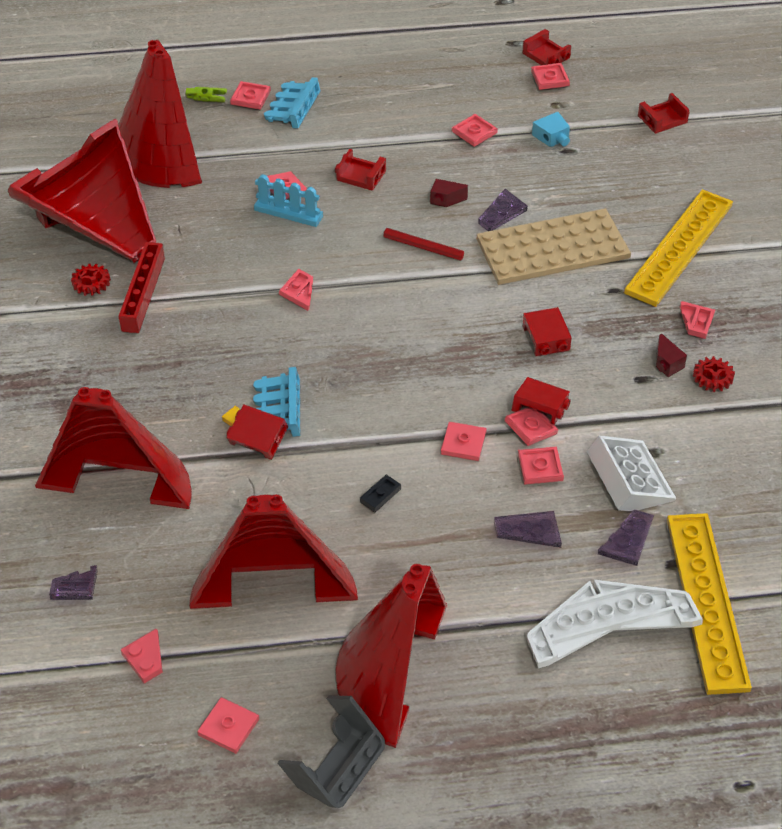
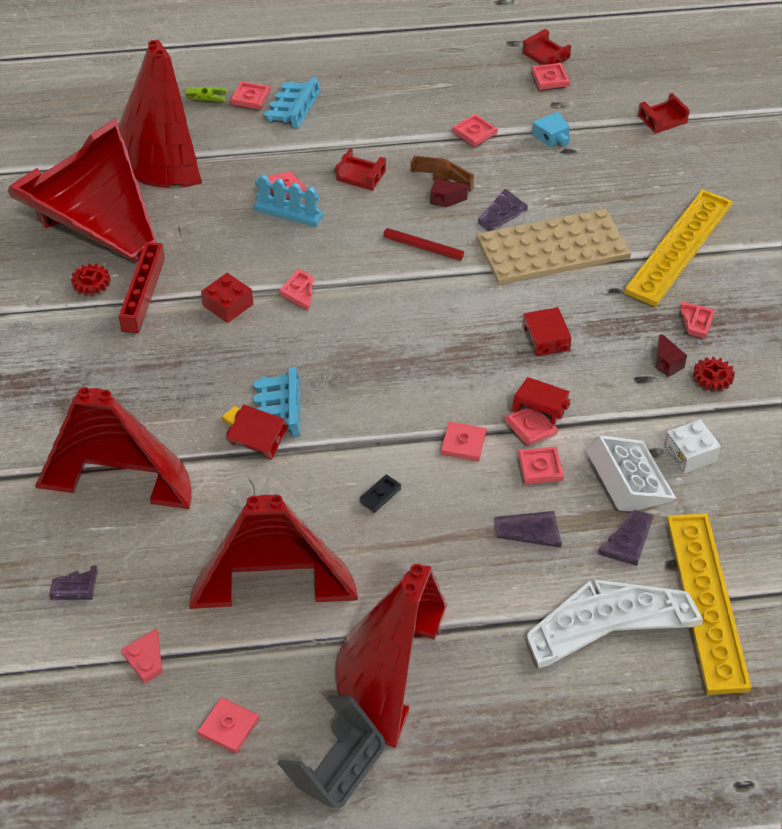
(227, 297): none -> red brick
(443, 170): none -> dark orange plate
(692, 446): none -> white brick

